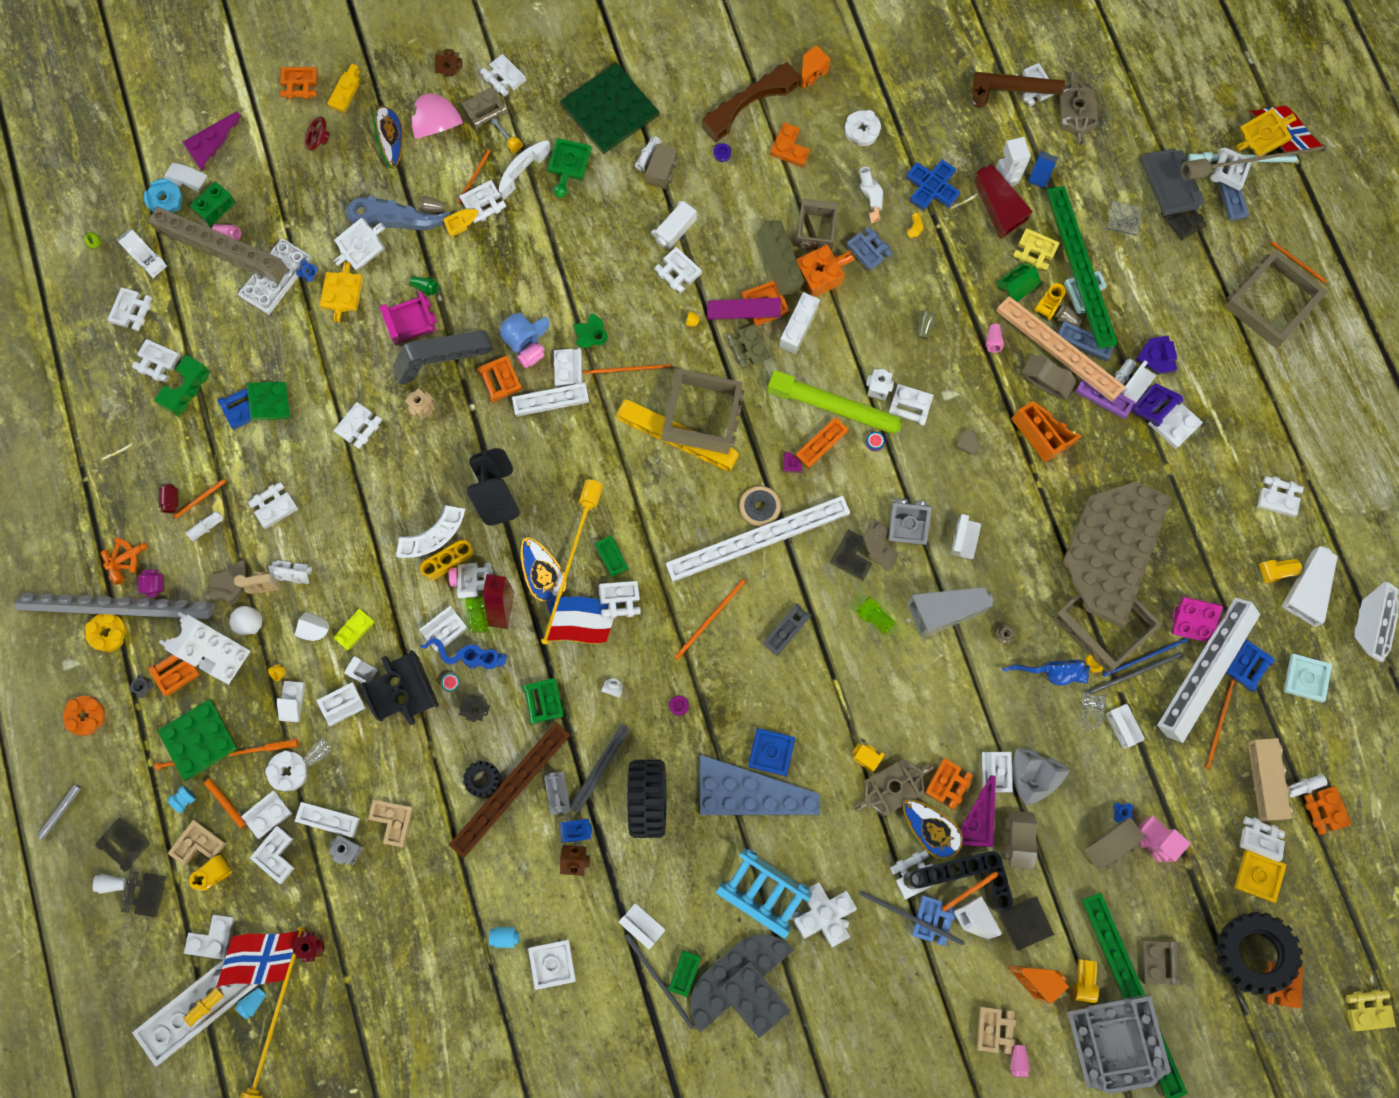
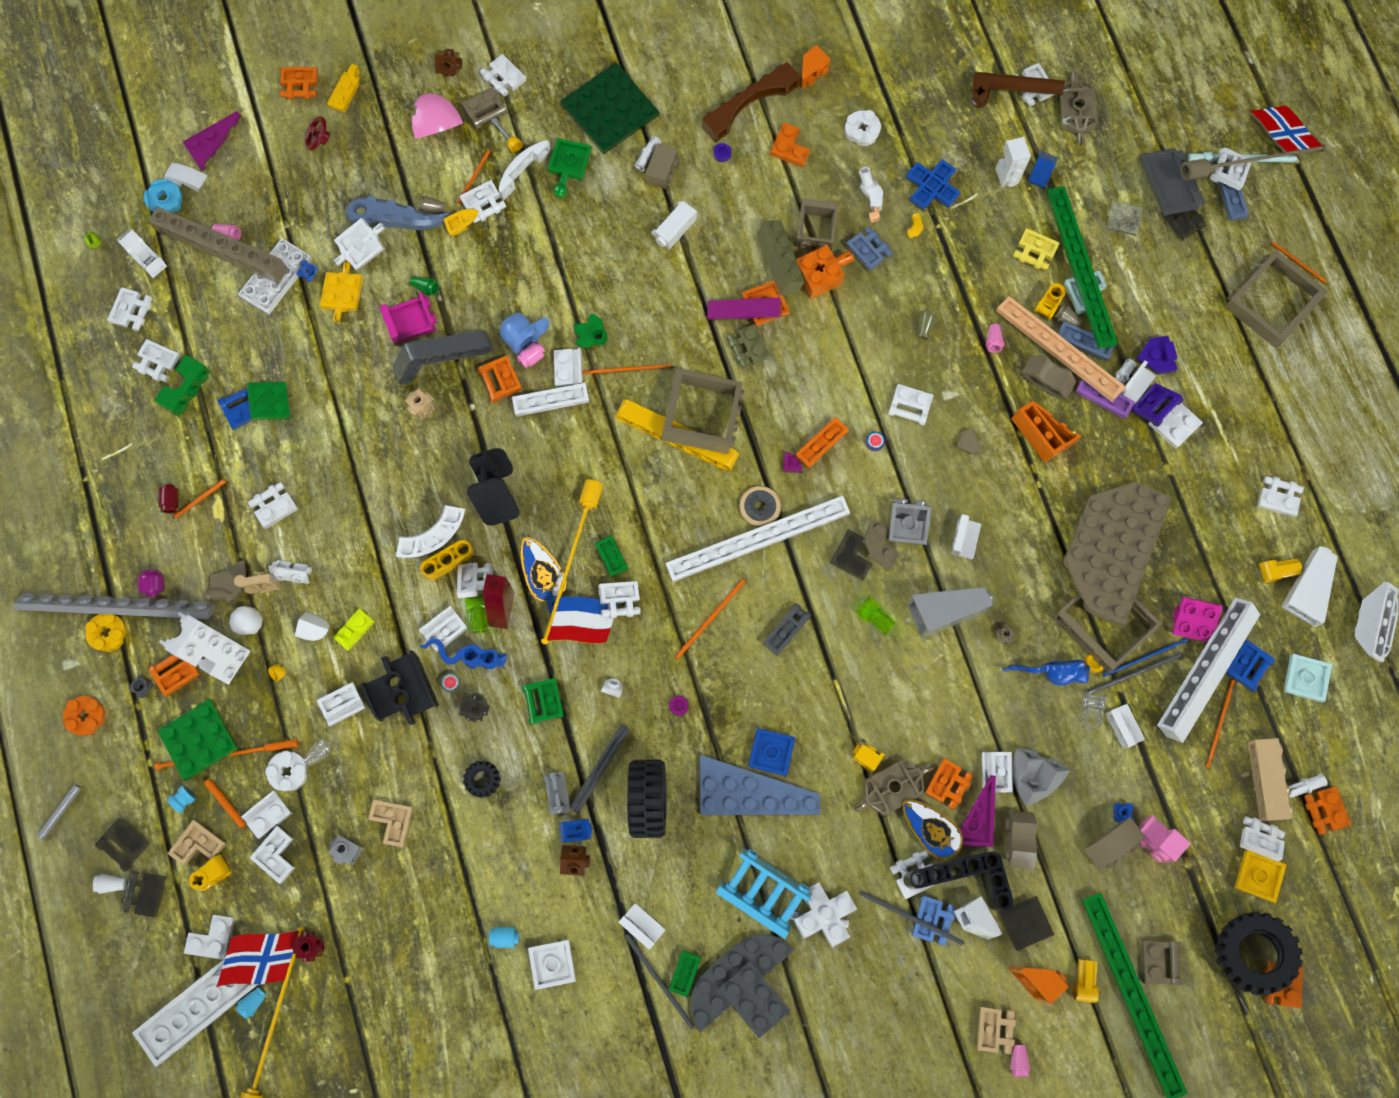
(113, 564): orange piece -> none
(203, 1006): yellow pin -> none
(204, 526): white axle -> none
(212, 204): green brick -> none
(291, 701): white slope -> none
(327, 819): white plate -> none
(354, 422): white plate -> none
(360, 670): white panel -> none
(388, 134): shield -> none
(453, 575): bright pink tile -> none
(509, 790): reddish brown plate -> none
(682, 266): white plate -> none
(692, 319): yellow hinge -> none
(787, 387): lime brick -> none
(799, 323): white brick -> none
(879, 384): white brick -> none
(969, 891): orange axle -> none
(1001, 201): dark red slope -> none
(1020, 281): green panel -> none
(1119, 1044): light grey wedge -> none
(1265, 132): yellow plate -> none
(1372, 1017): light yellow plate -> none

